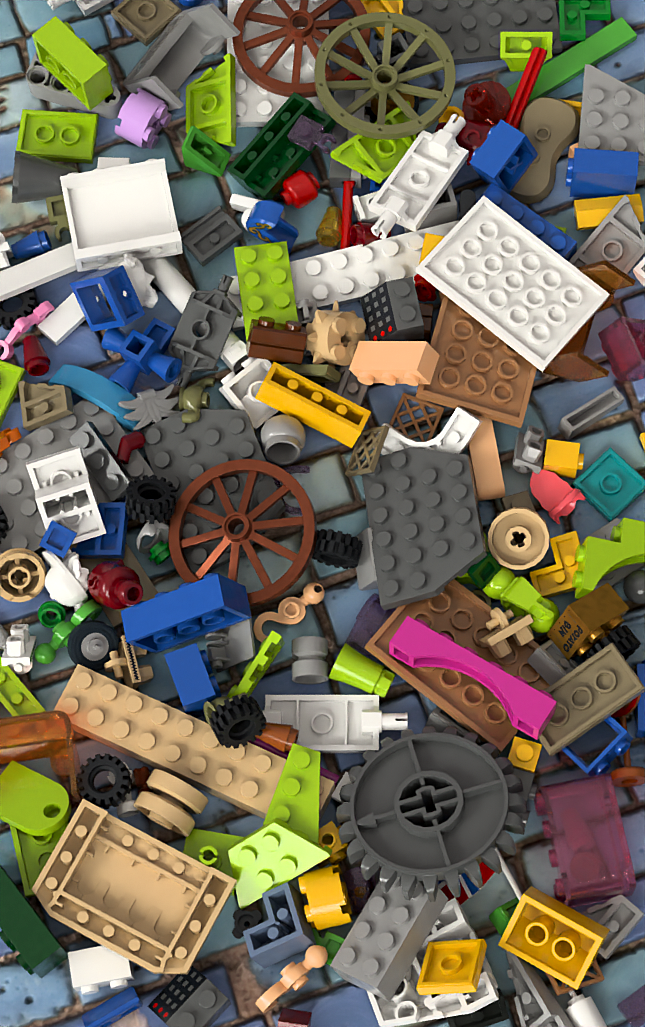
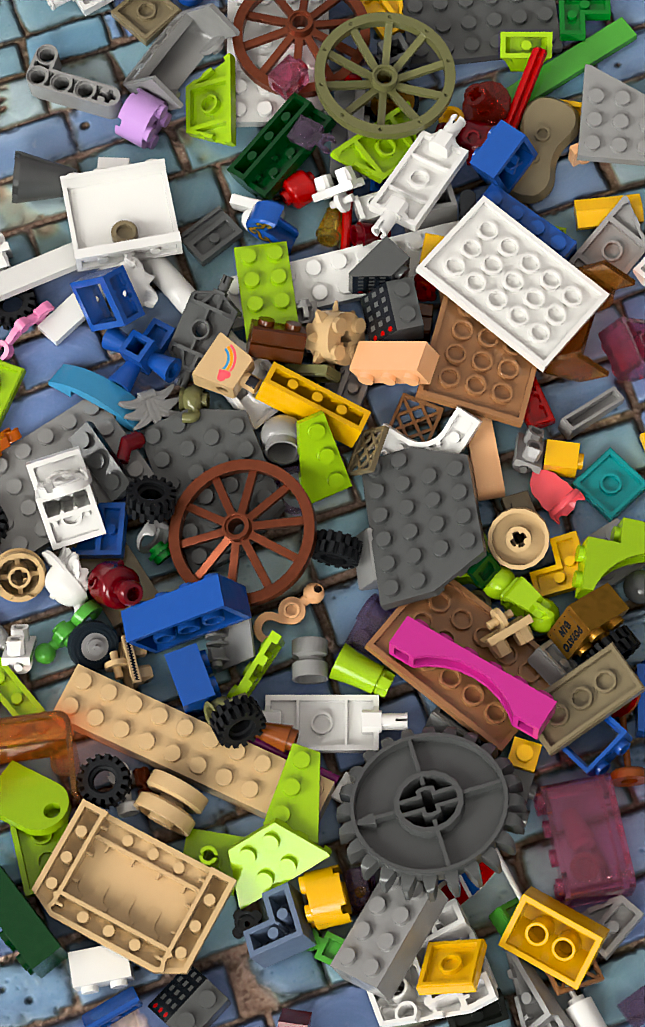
(32, 245): blue cone -> none
(35, 357): dark red cone -> none
(43, 404): dark tan wing -> none
(47, 619): green plate -> none
(57, 215): olive plate -> none
(58, 135): lime tile -> none
(58, 539): blue plate -> none
(64, 483): none -> white tile
(73, 62): lime brick -> none
(124, 231): none -> dark tan tile
(203, 153): bright green slope -> none
(226, 369): none -> tan torso
(289, 77): none -> clear pink brick
(293, 977): light nougat piece -> none
(320, 462): none -> lime wing
(327, 190): none -> white hips
(329, 836): yellow brick -> none
(380, 265): none -> dark grey slope
(538, 411): none -> red plate
(602, 173): blue brick -> none

